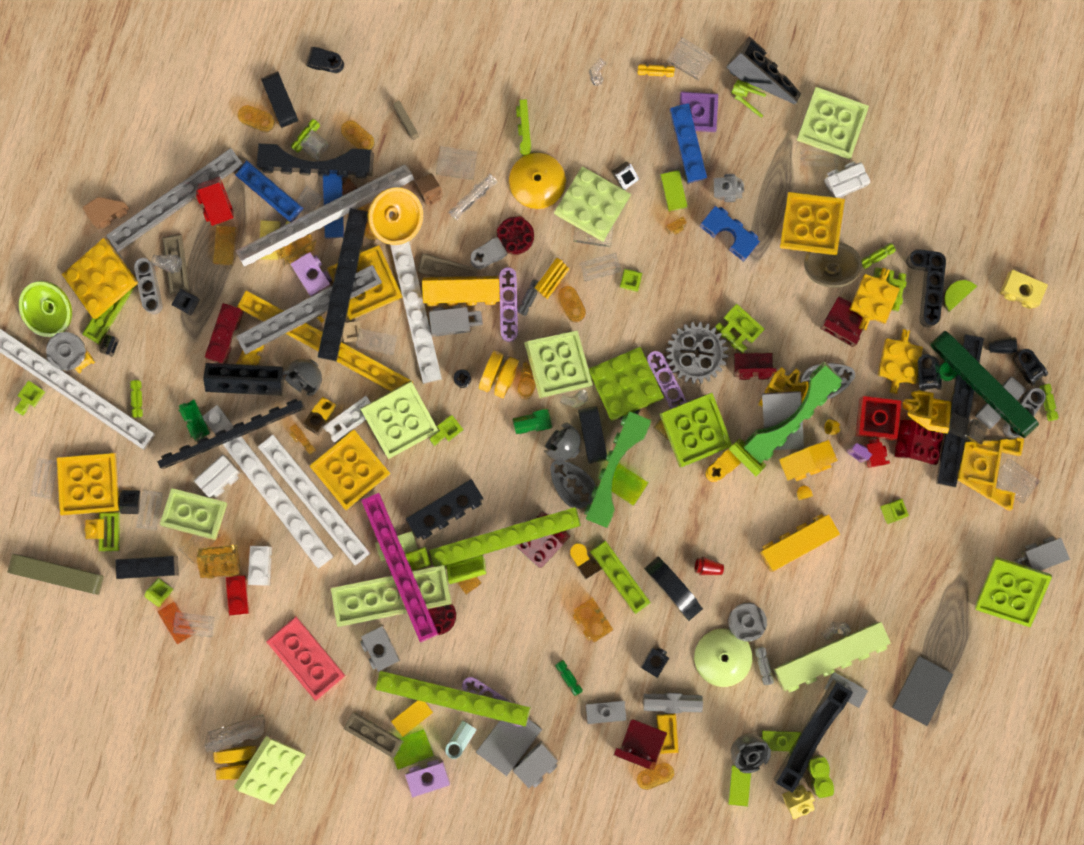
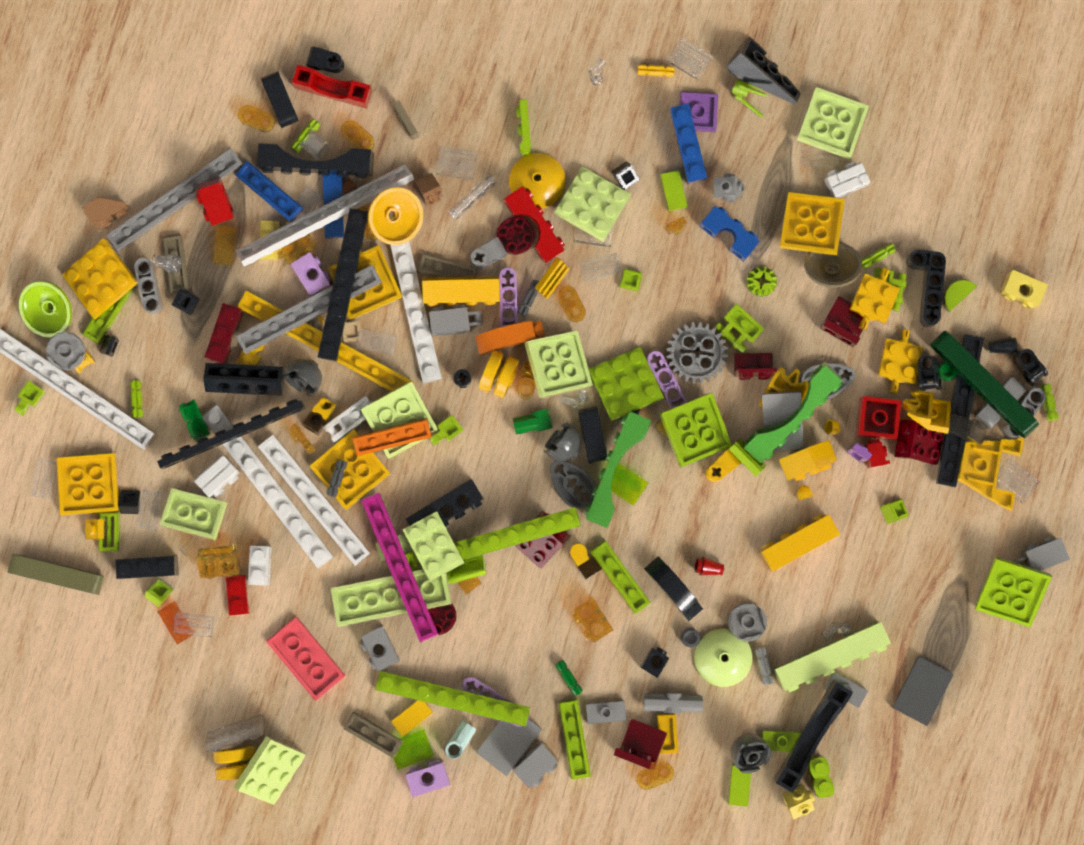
(322, 85): none -> red arch
(336, 478): none -> dark grey axle
(391, 437): none -> orange tile
(433, 546): none -> yellowish green plate
(509, 336): none -> orange arch
(521, 203): none -> red arch
(574, 739): none -> lime tile
(690, 637): none -> flat silver plate
(754, 285): none -> lime gear

